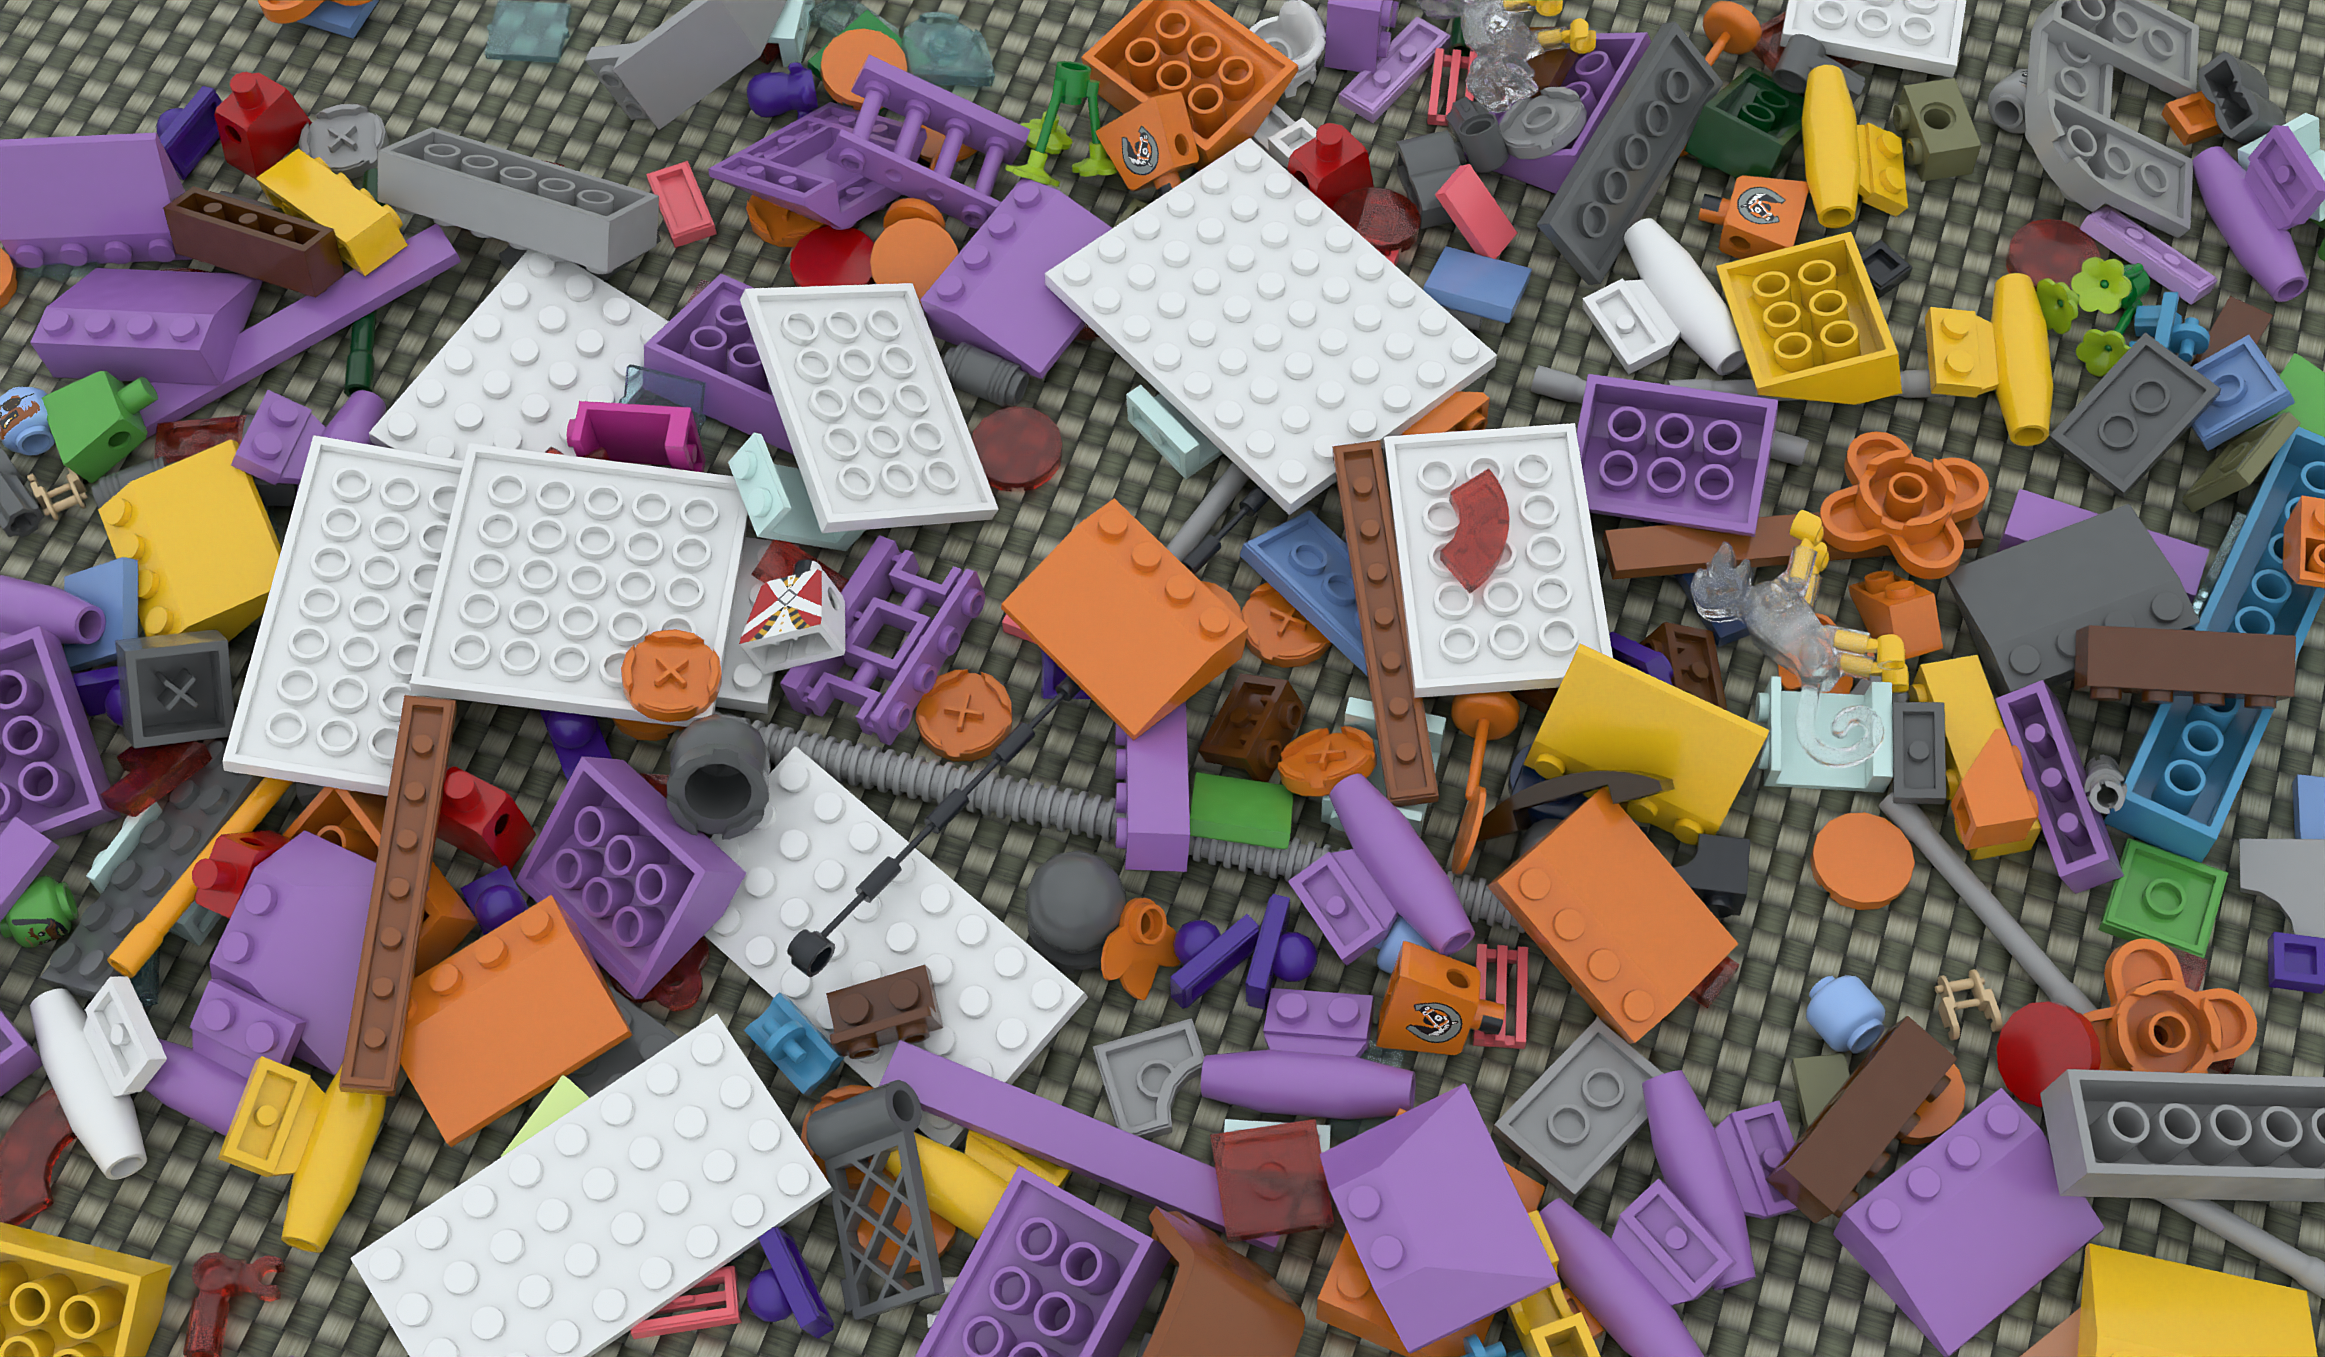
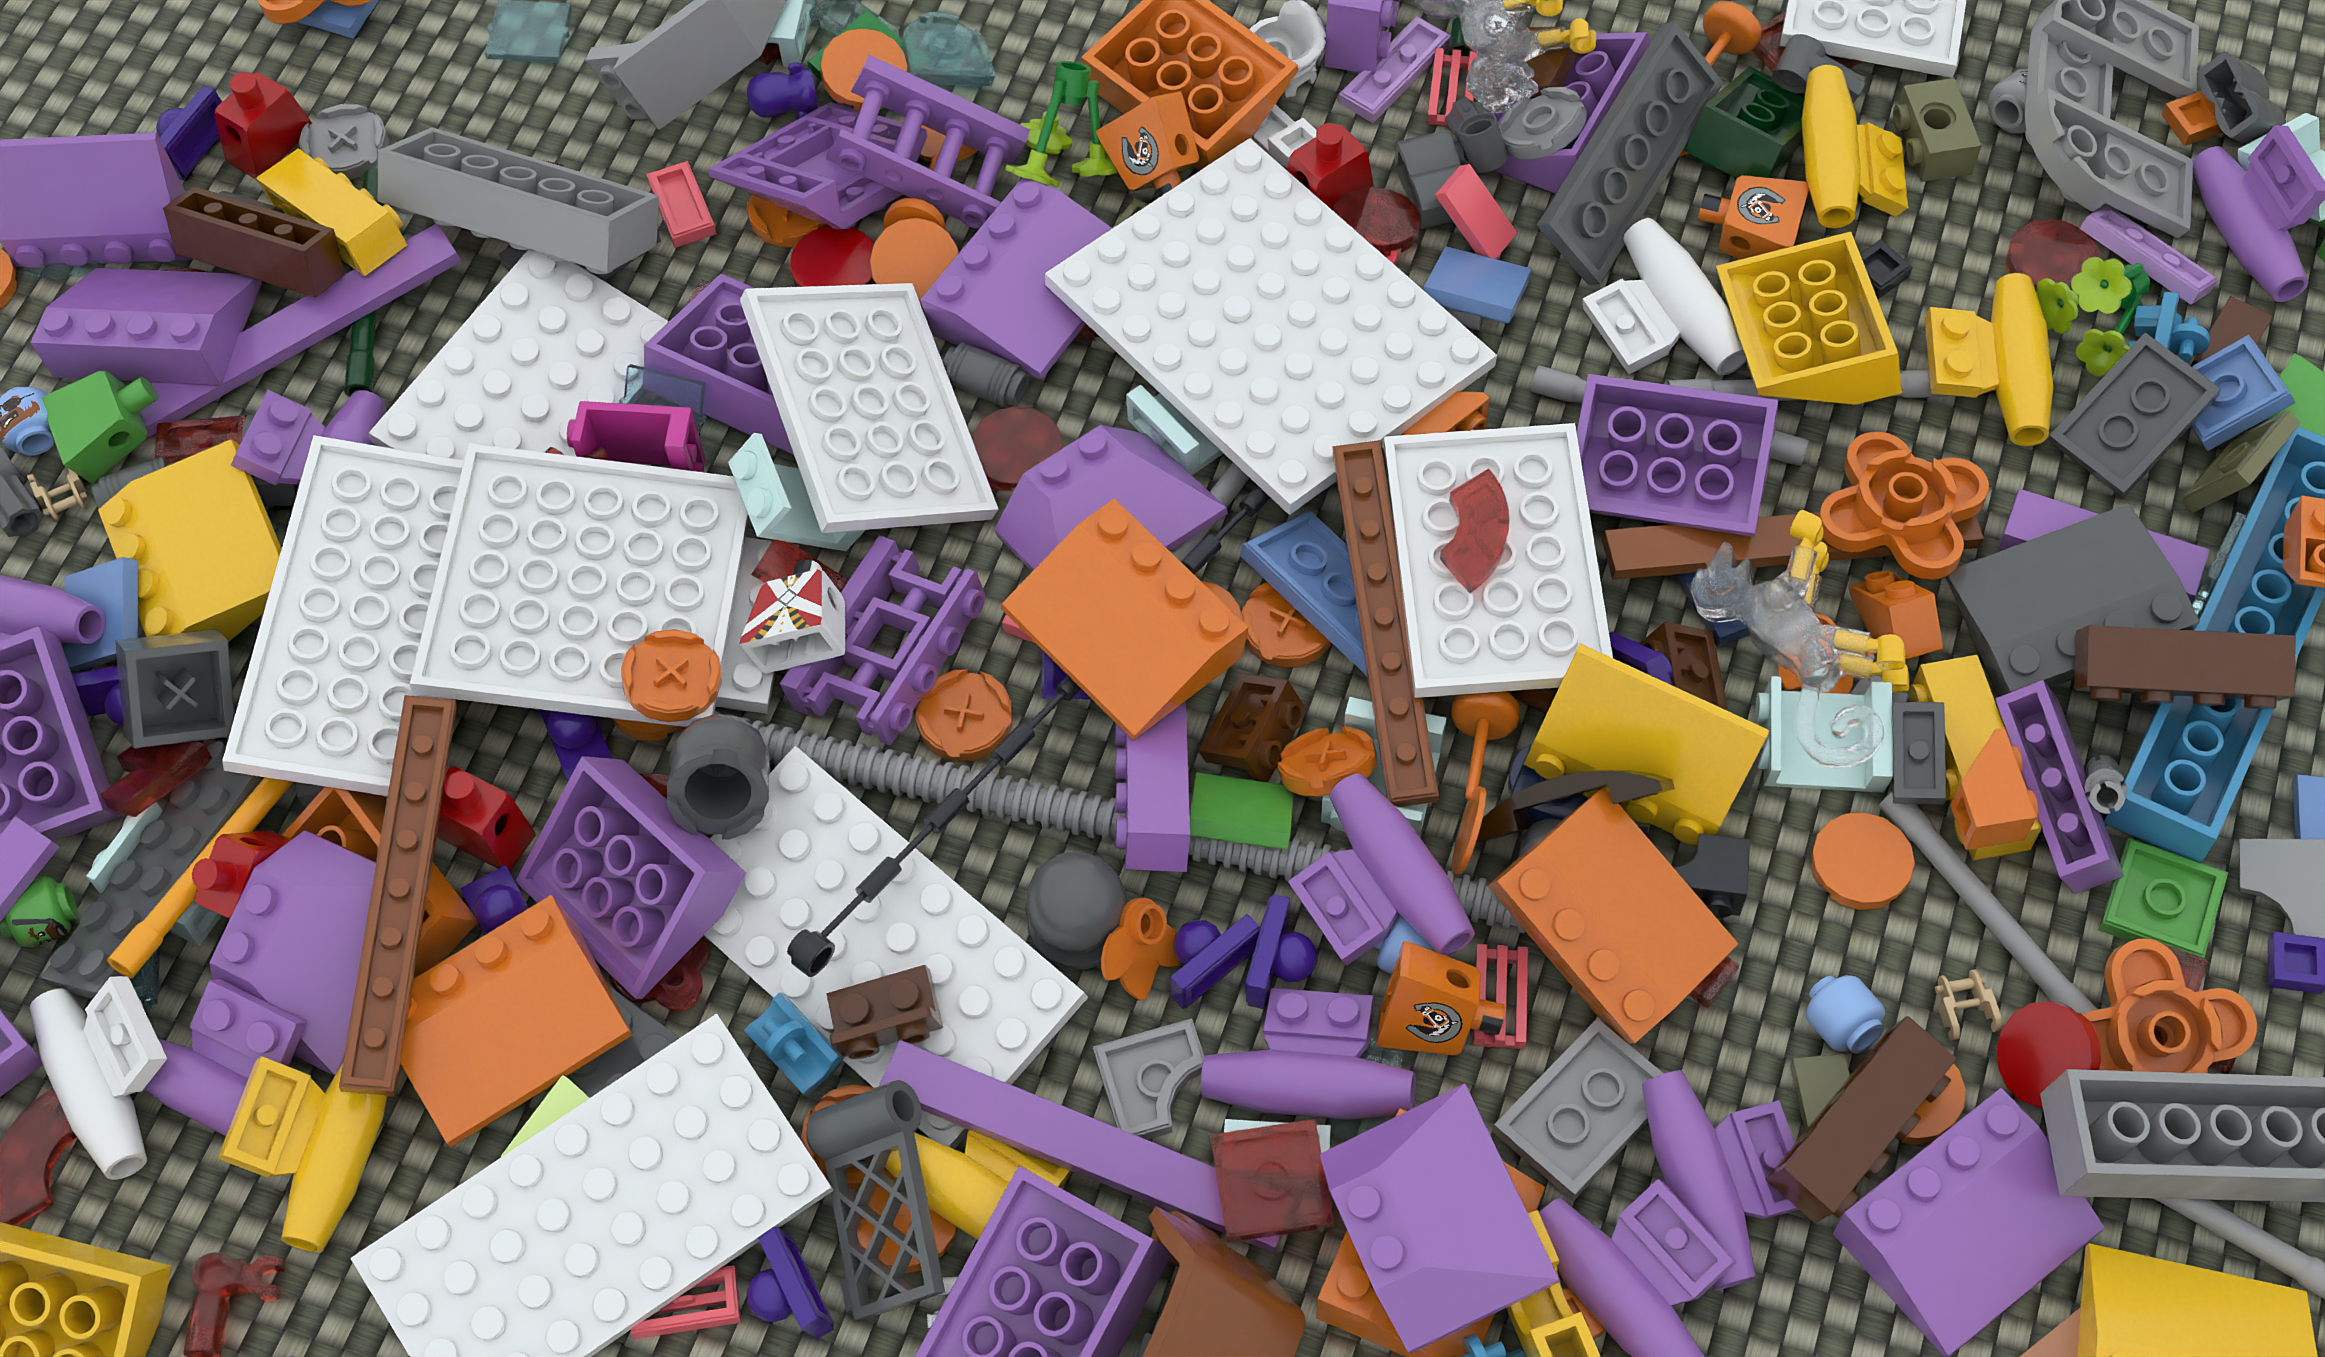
(1090, 474): none -> medium lavender slope

